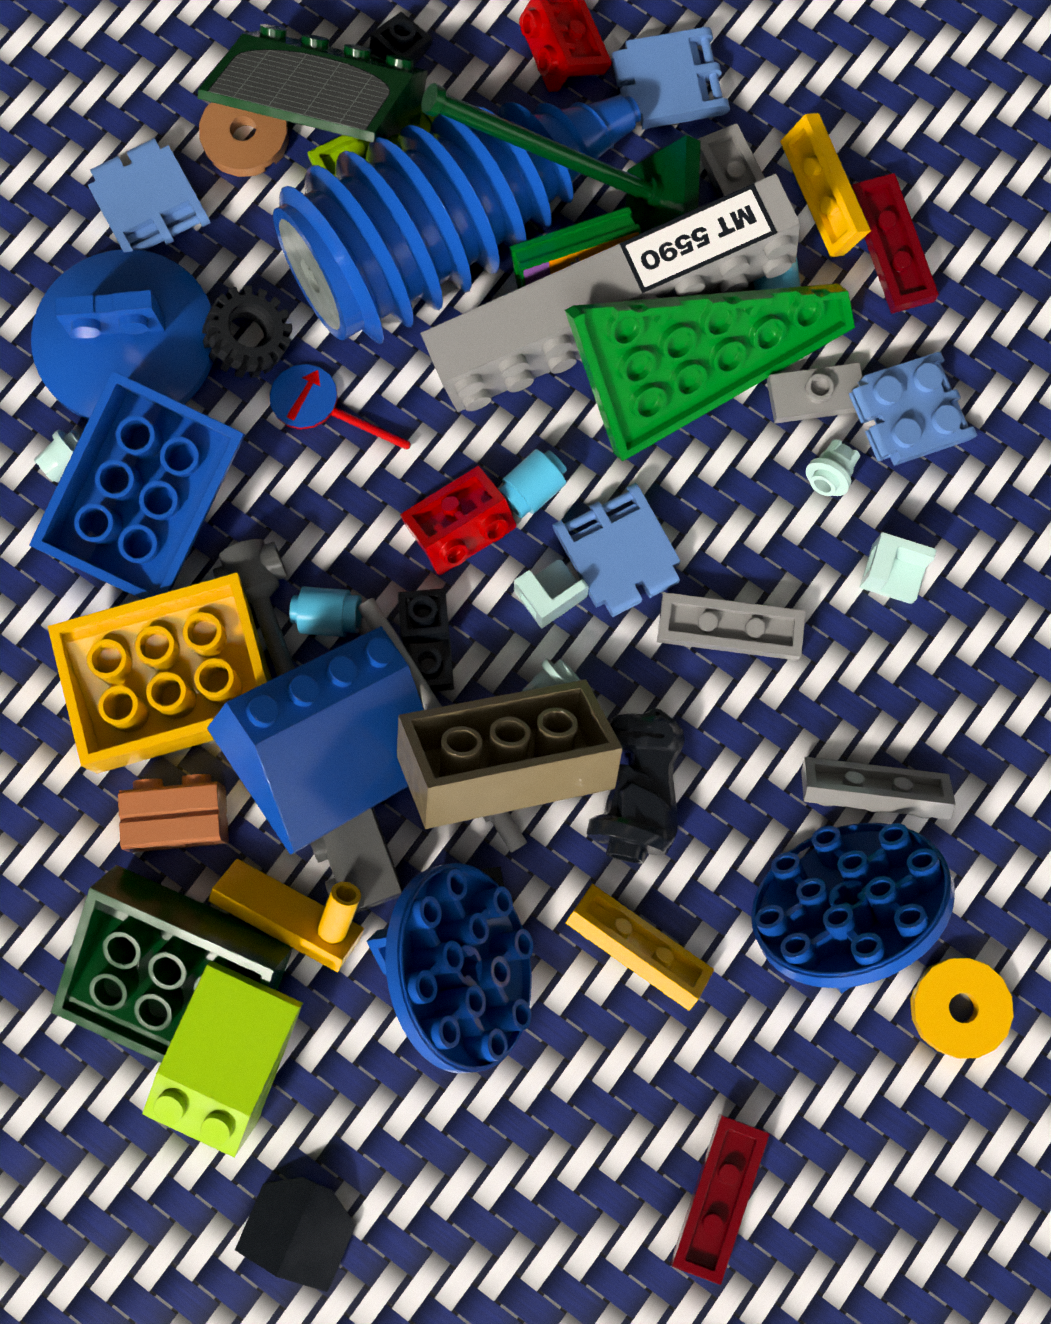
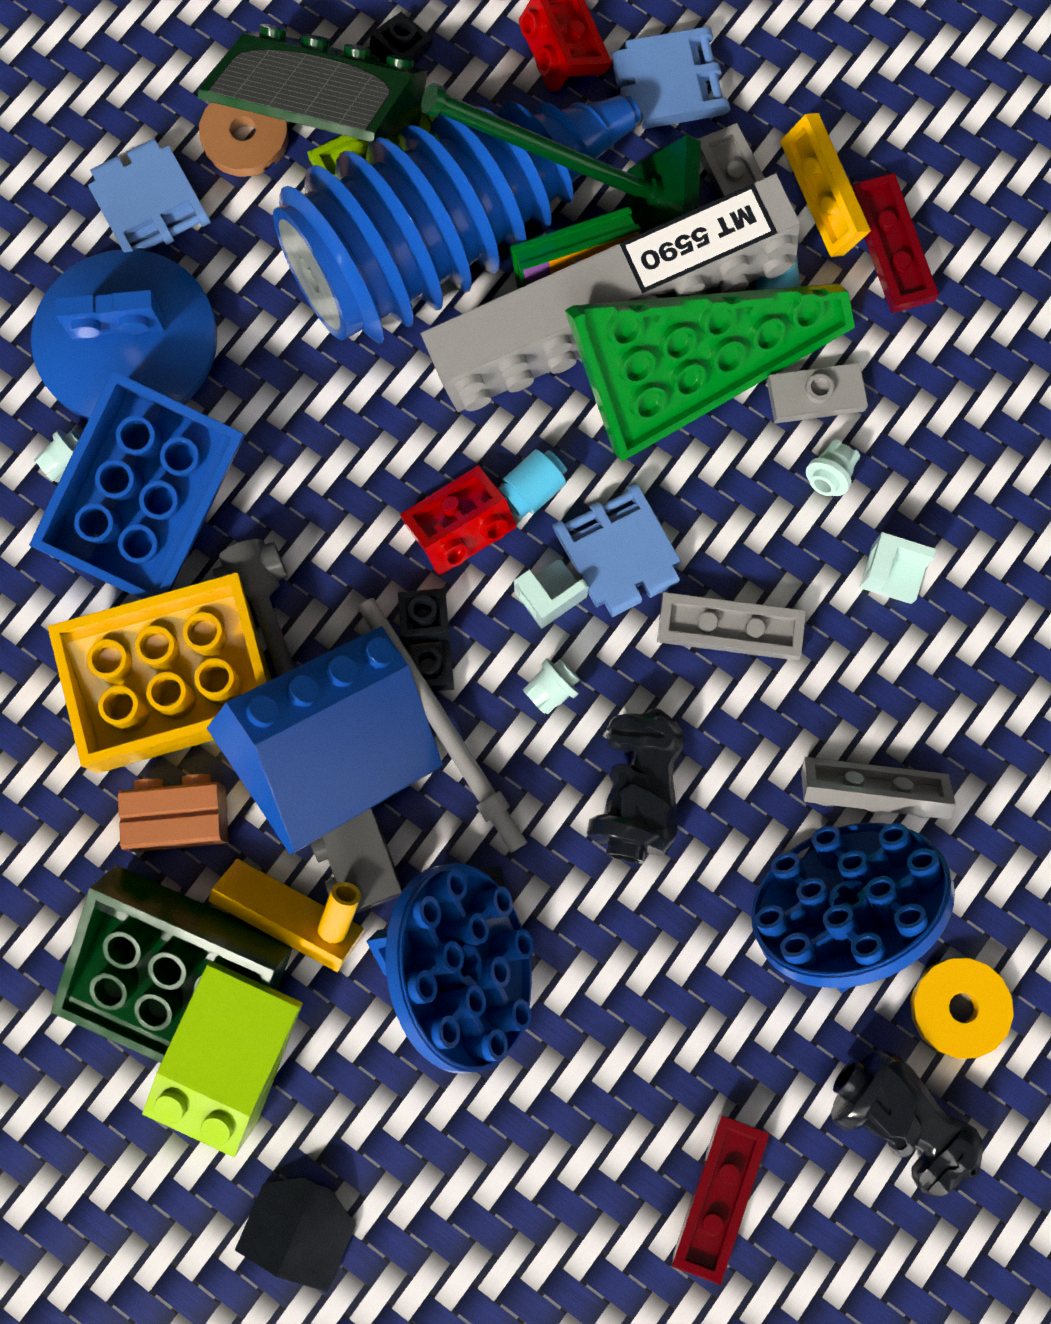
(260, 311): black tyre -> none
(308, 397): blue piece -> none
(325, 611): medium azure brick -> none
(507, 753): dark tan brick -> none
(640, 947): yellow plate -> none
(897, 1107): none -> black animal
(911, 410): medium blue plate -> none

